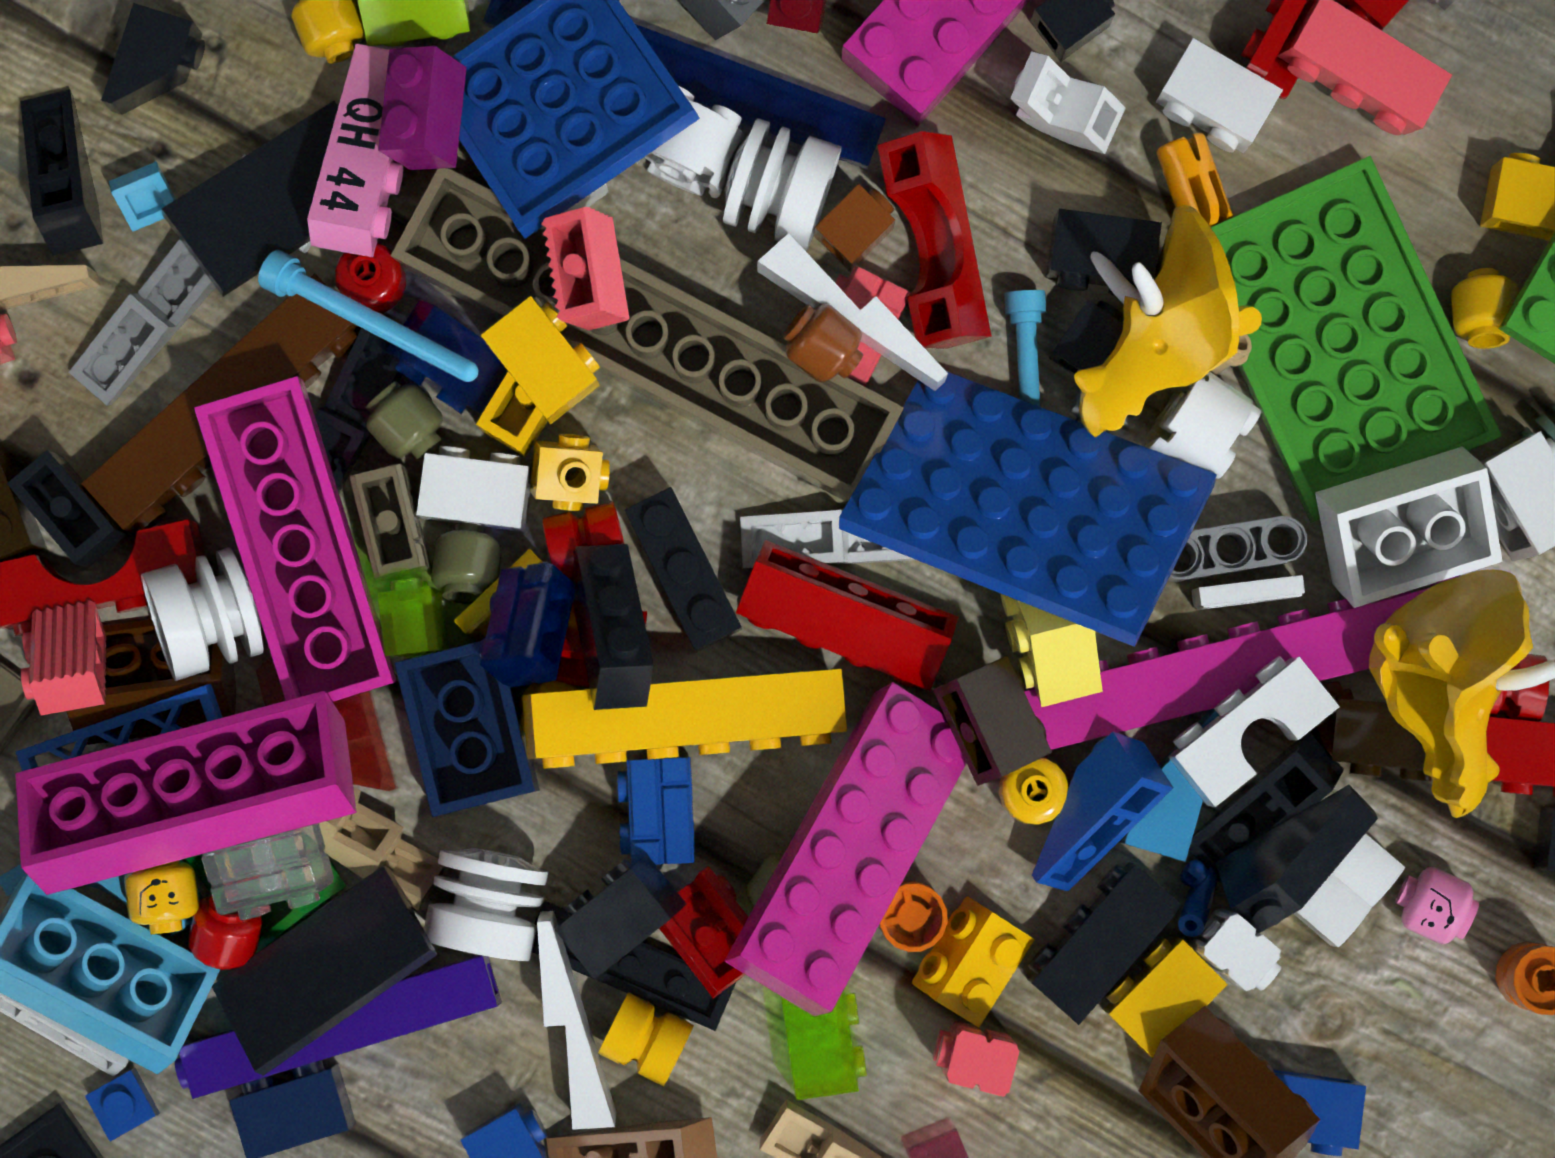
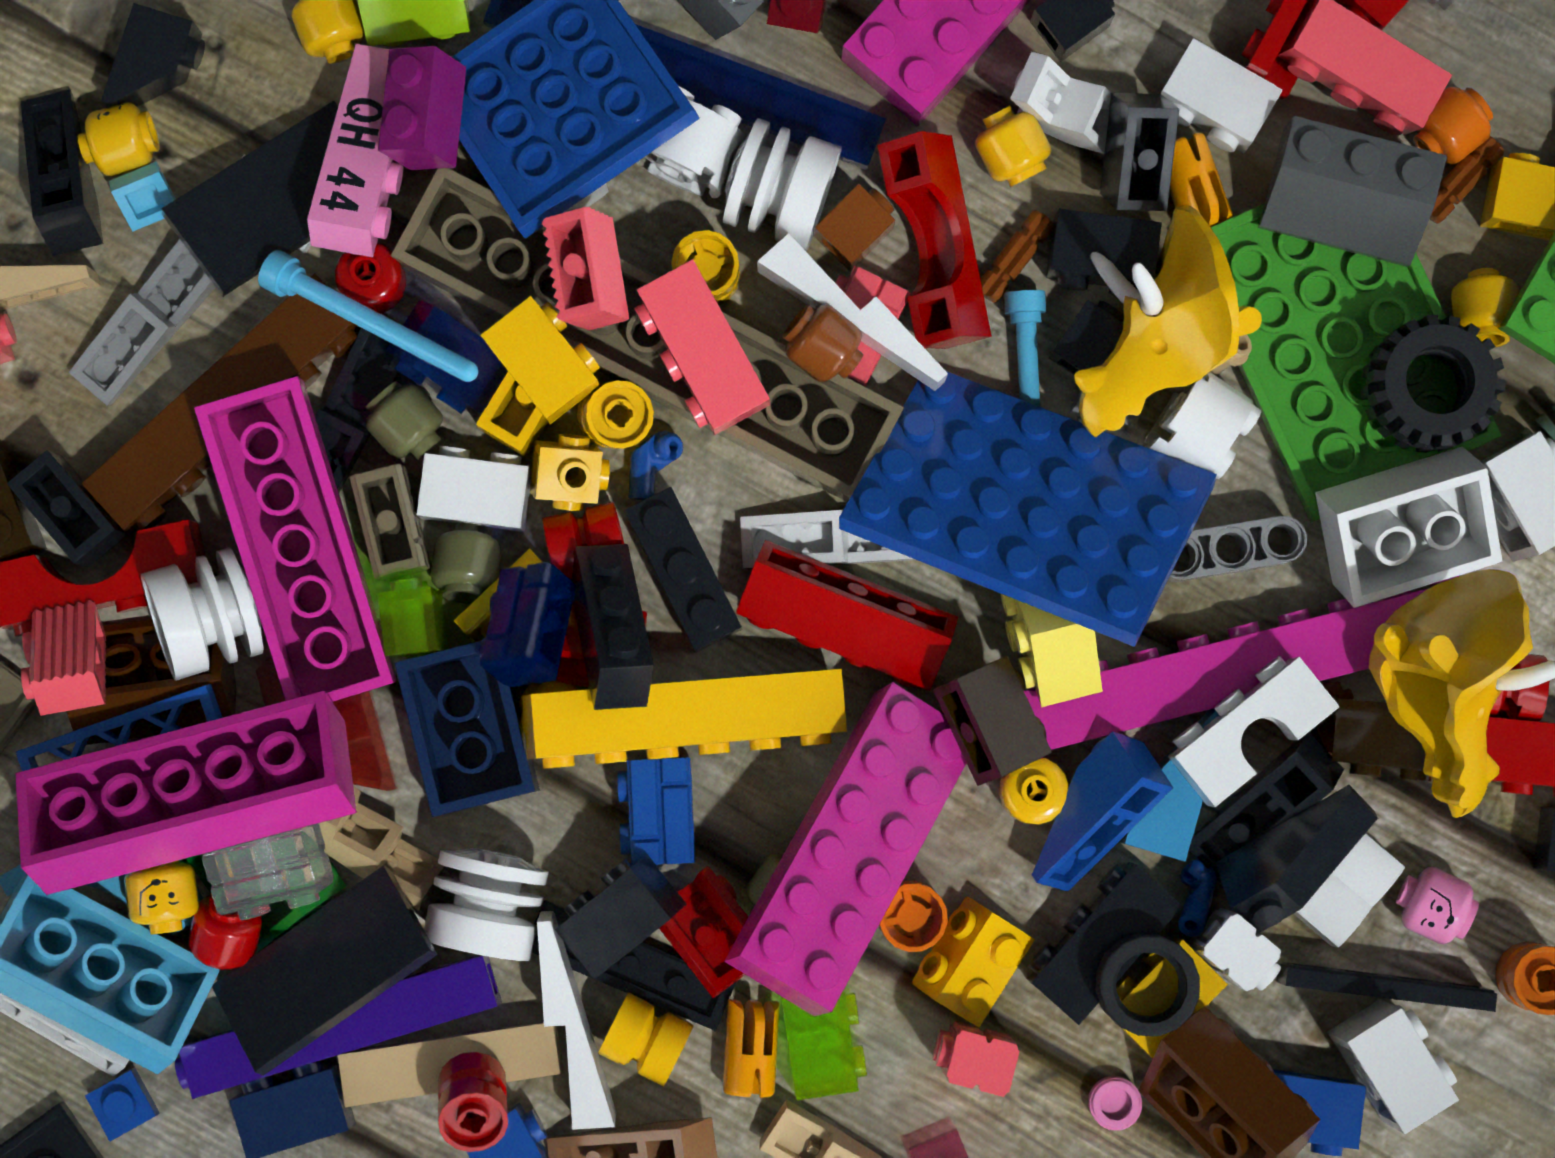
(119, 139): none -> yellow head
(414, 1066): none -> tan slope
(472, 1102): none -> red wheel
(616, 415): none -> yellow wheel
(649, 459): none -> blue arm
(701, 348): none -> coral brick
(715, 260): none -> yellow wheel
(751, 1048): none -> light orange arm
(1012, 146): none -> yellow head
(1016, 255): none -> dark orange axle
(1115, 1103): none -> bright pink tile
(1139, 151): none -> black brick
(1176, 1013): none -> black tyre
(1248, 592): white tile -> none
(1351, 191): none -> dark grey slope
(1387, 986): none -> black tile
(1393, 1063): none -> white brick
(1456, 124): none -> orange head
(1465, 177): none -> dark orange axle
(1473, 371): none -> black tyre

